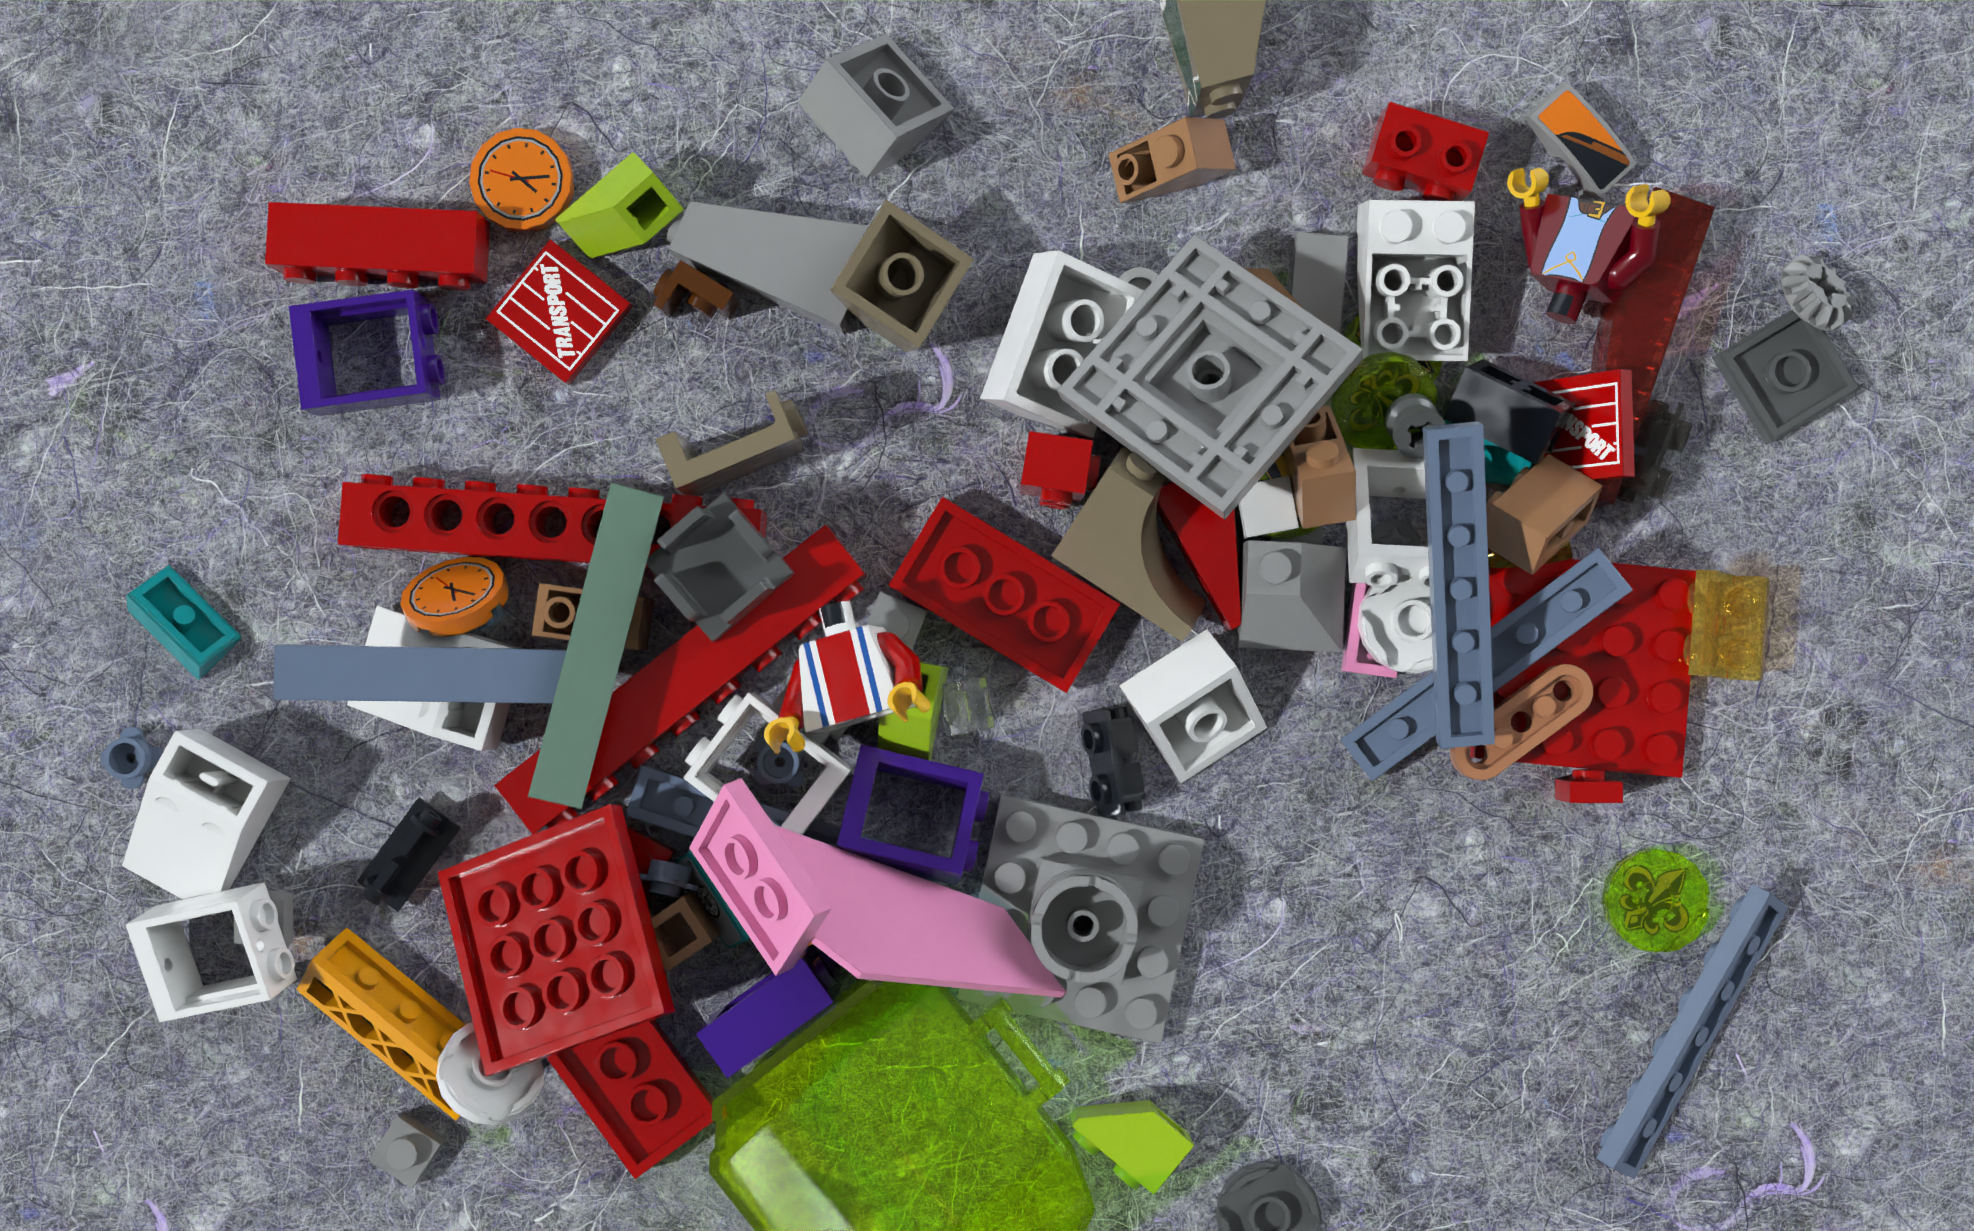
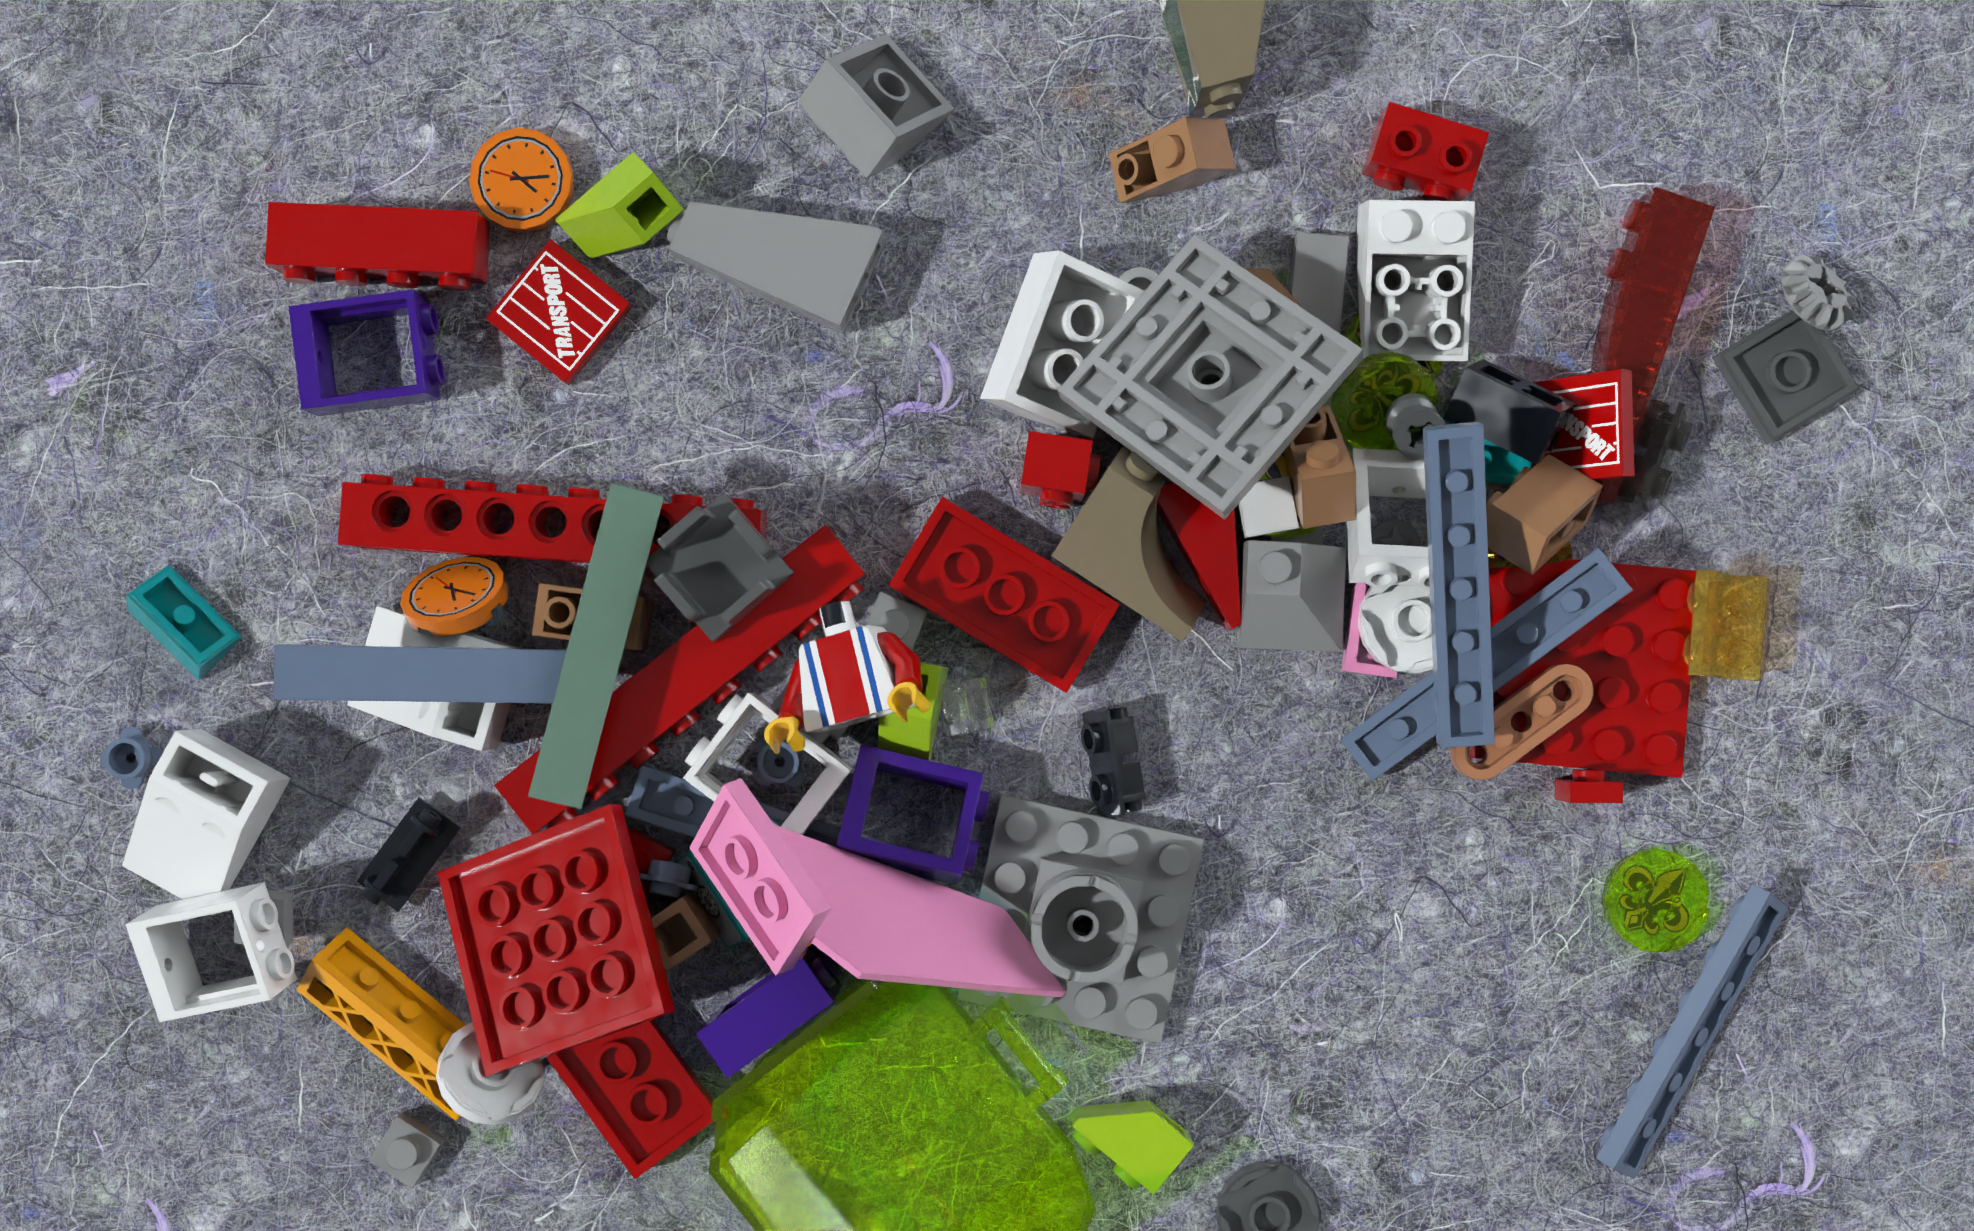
(704, 293): reddish brown bracket -> none
(738, 458): dark tan panel -> none
(900, 277): dark tan slope -> none
(1194, 705): white slope -> none
(1582, 139): slope -> none
(1586, 245): torso -> none

